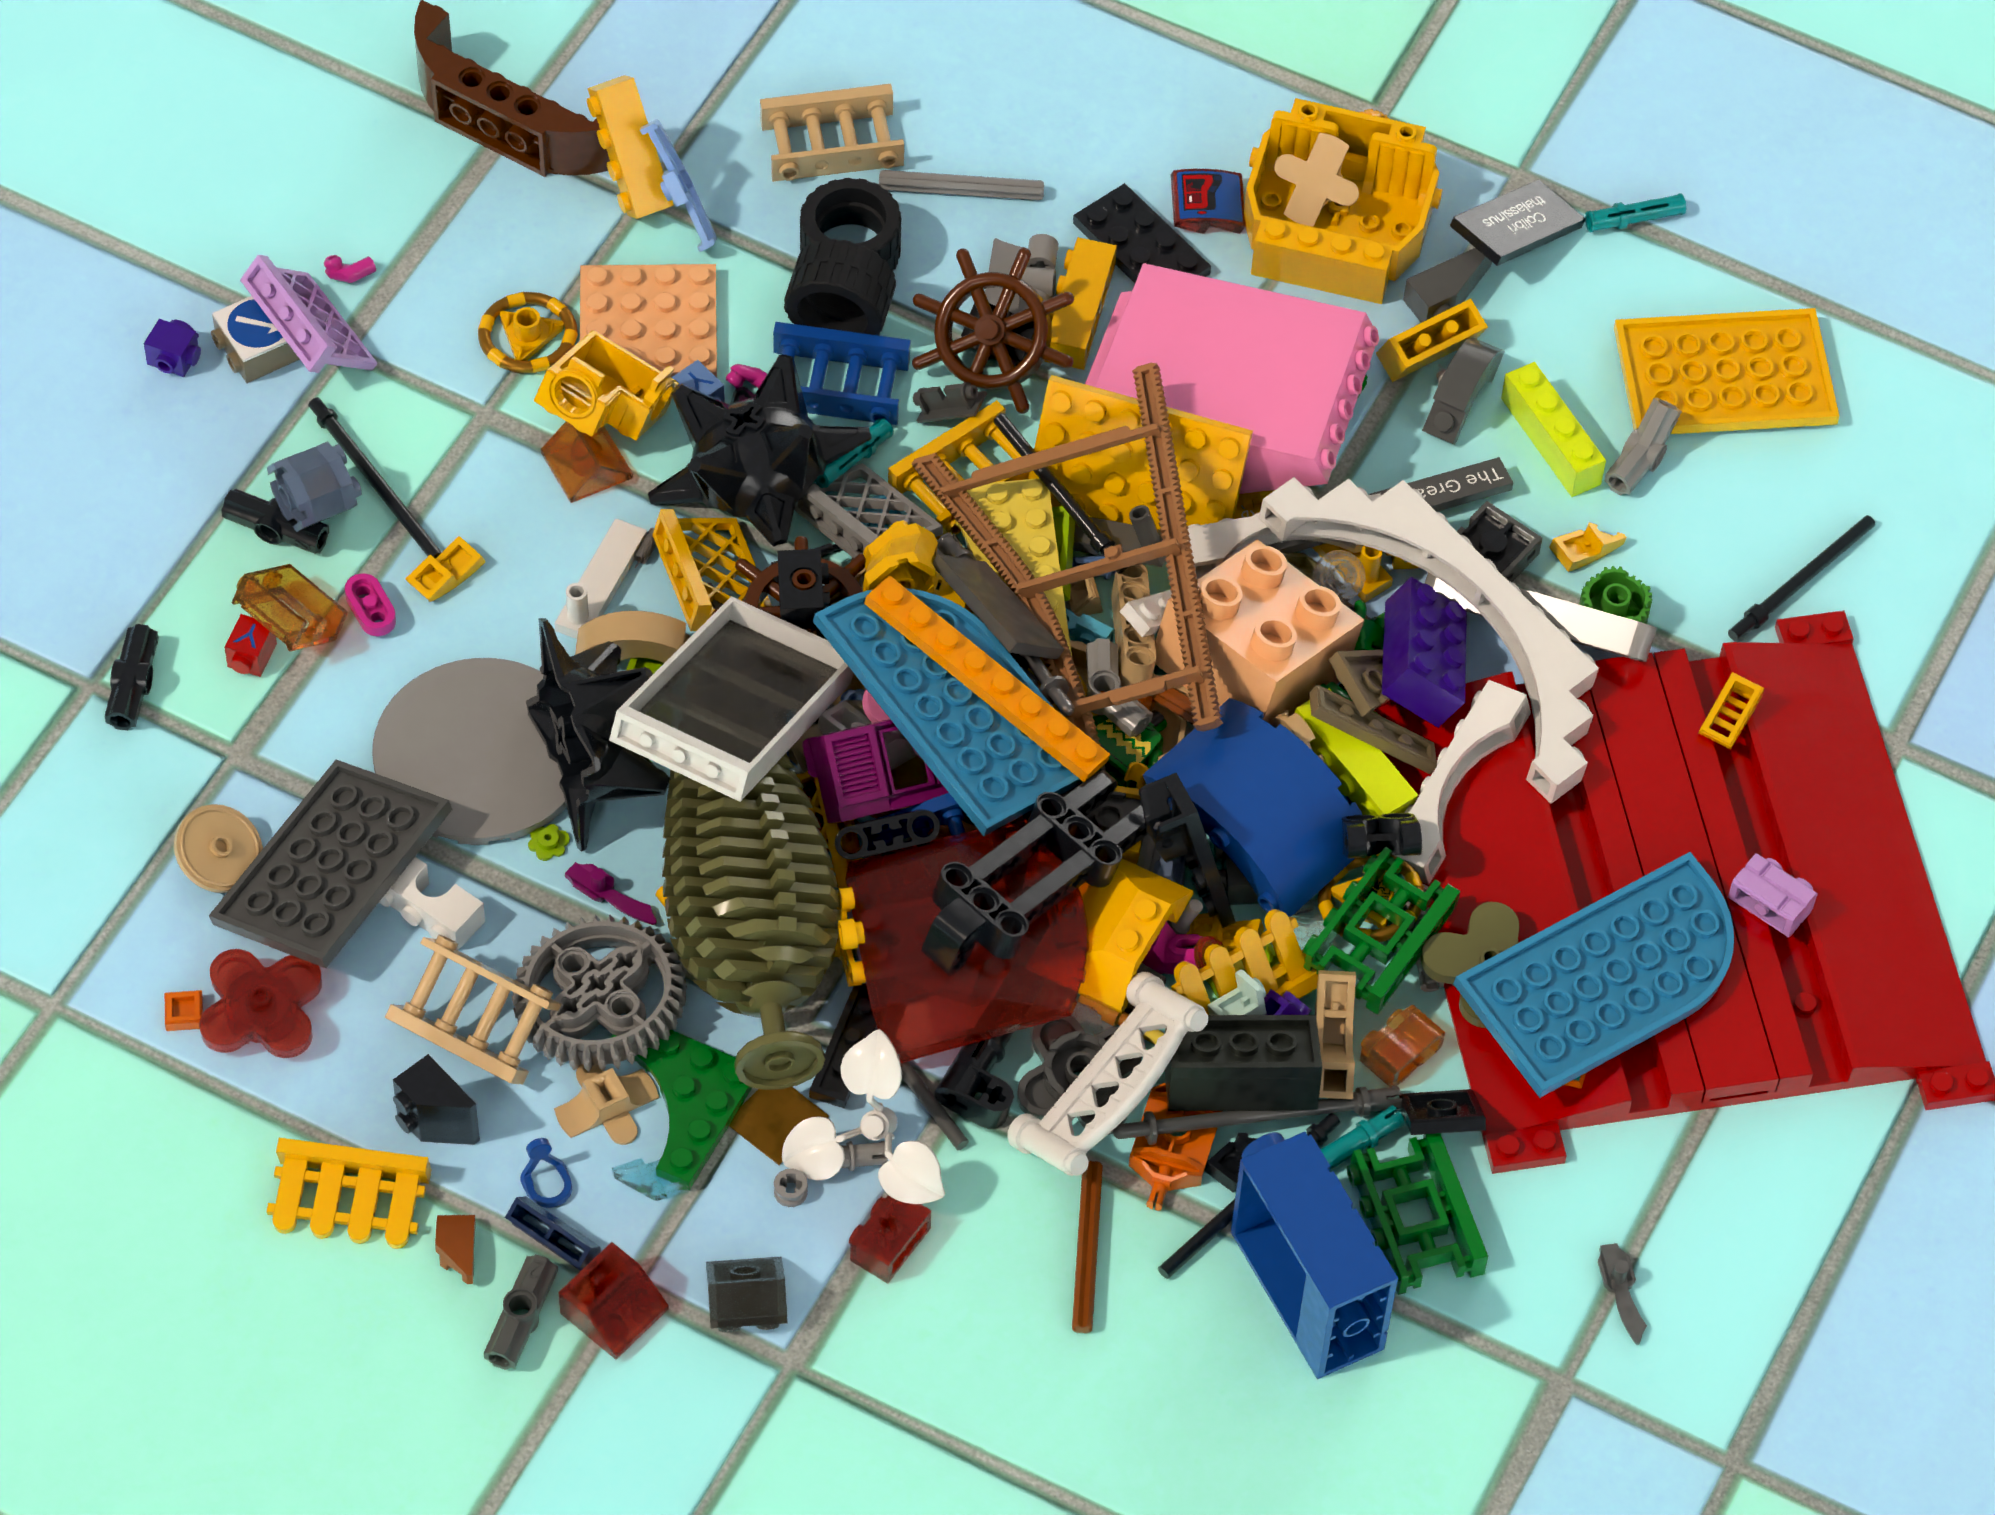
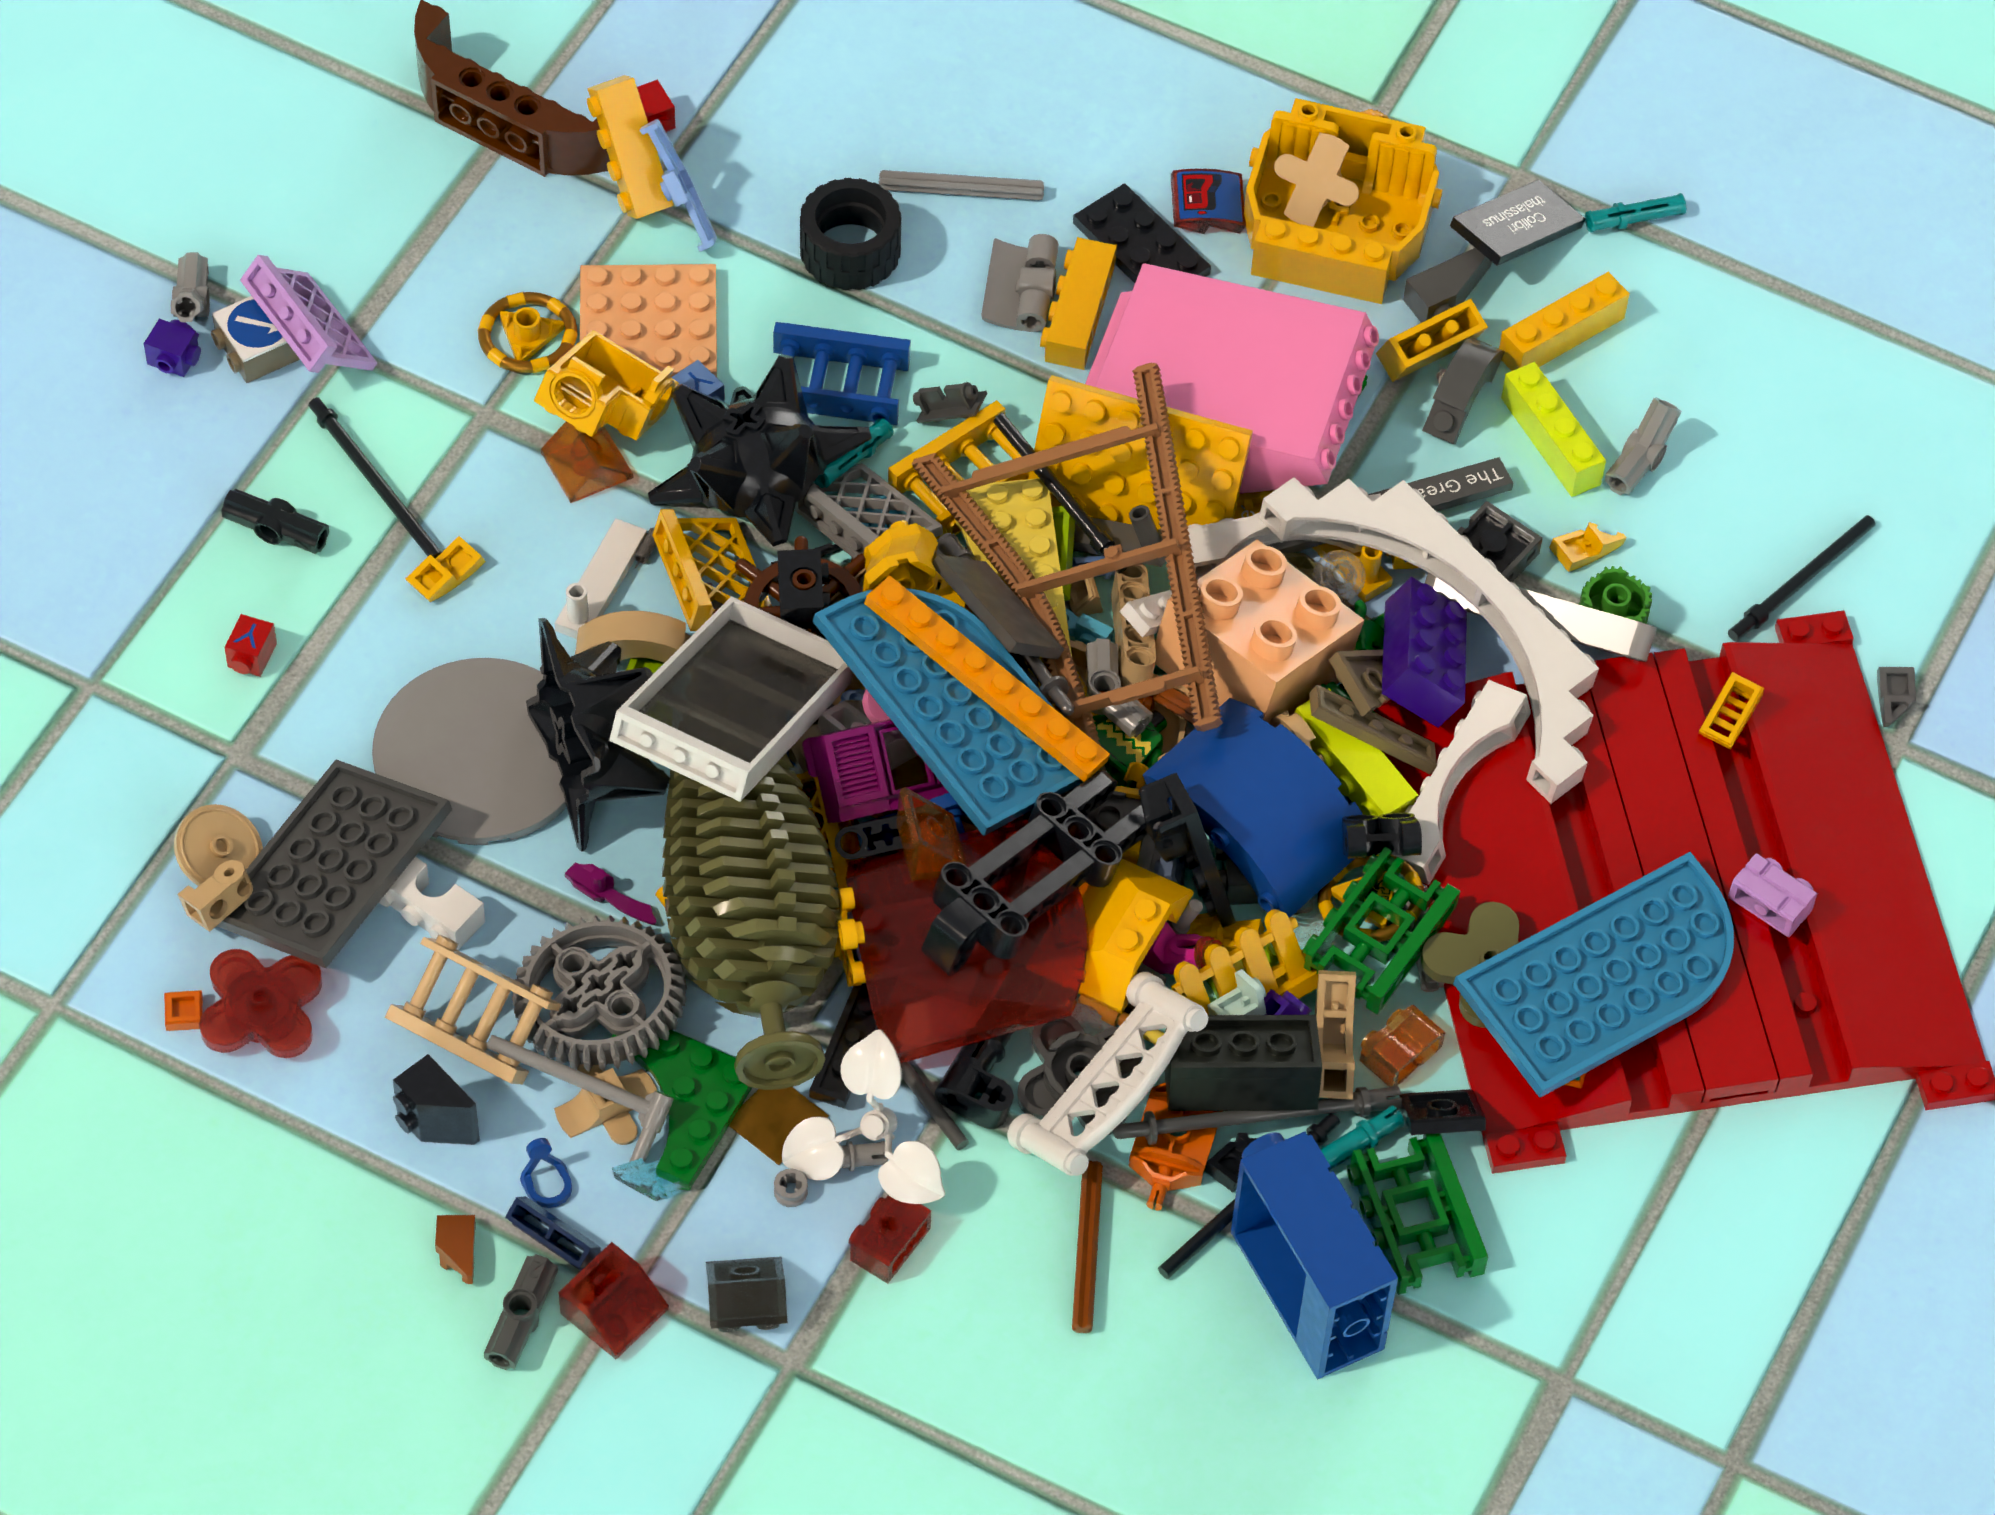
(131, 677): black piece -> none
(191, 294): none -> light grey piece
(217, 895): none -> tan leg
(290, 606): clear orange window -> none
(314, 485): sand blue brick -> none
(334, 1163): yellow fence -> none
(348, 273): dark pink arm -> none
(371, 607): dark pink plate -> none
(548, 842): lime plant -> none
(651, 1109): none -> light grey bar
(657, 104): none -> red brick
(740, 373): dark pink arm -> none
(829, 107): tan fence -> none
(840, 288): black tyre -> none
(926, 835): none -> clear orange slope
(991, 327): reddish brown brick -> none
(1565, 323): none -> yellow brick
(1619, 1278): flat silver piece -> none
(1729, 369): yellow plate -> none
(1895, 692): none -> flat silver slope

